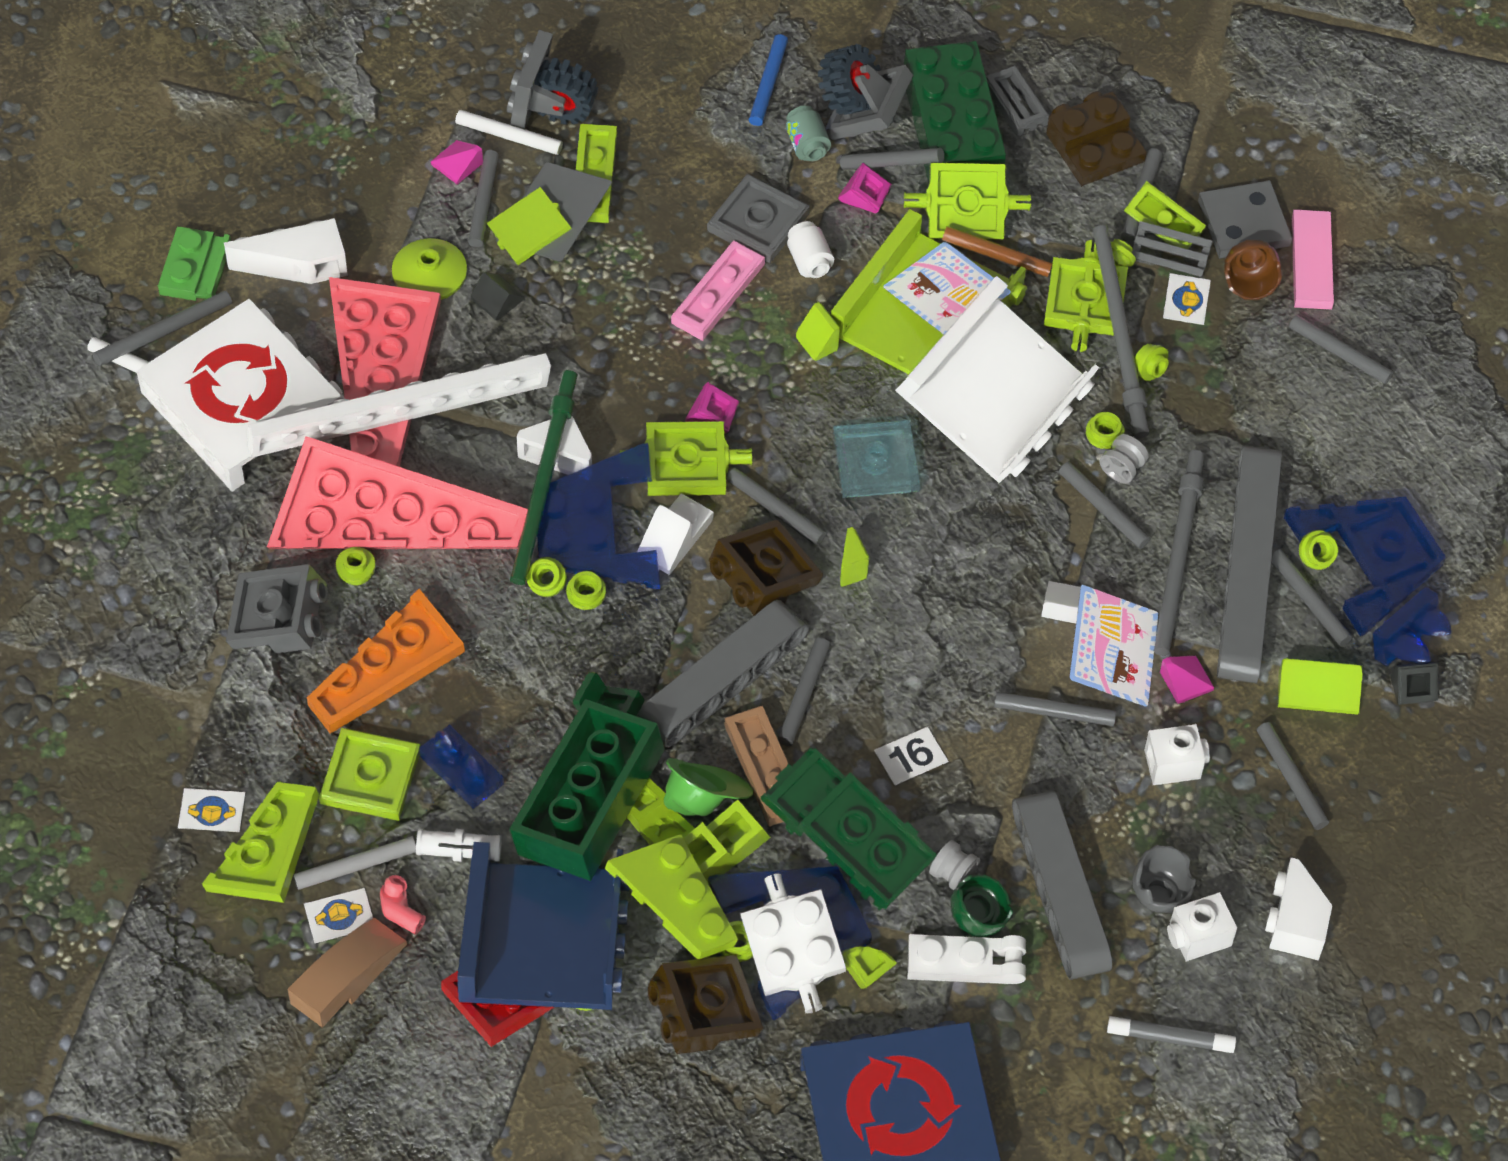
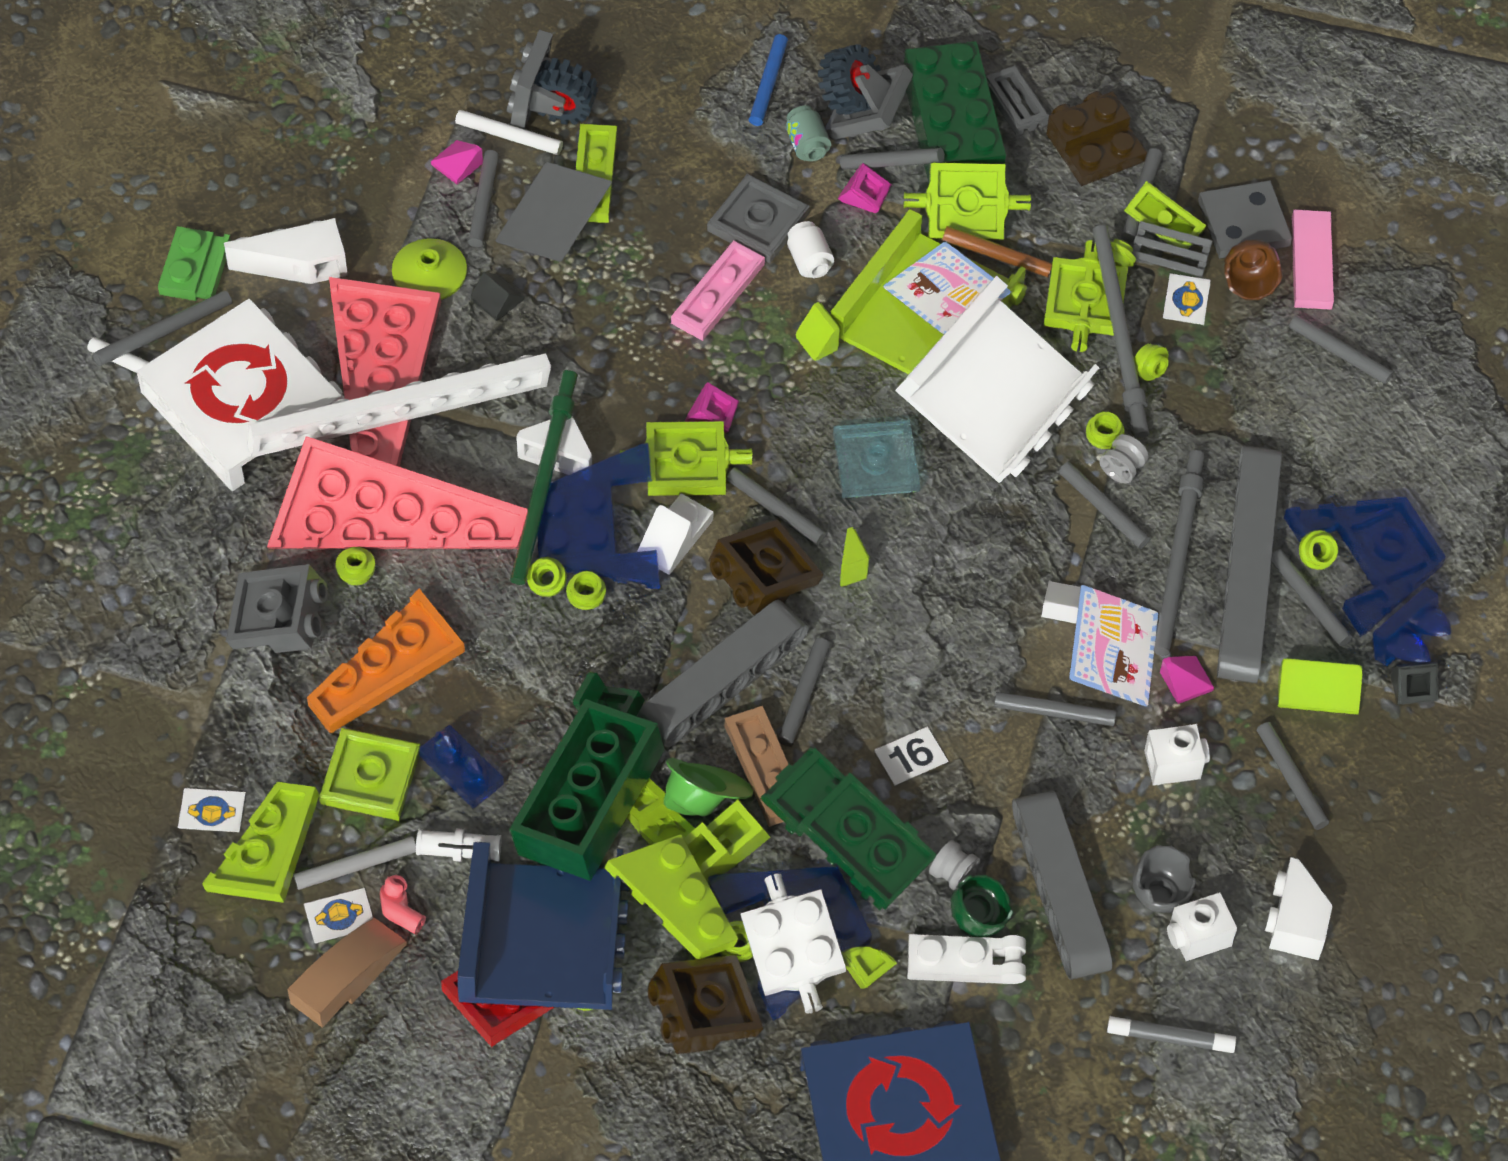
(528, 226): lime piece -> none

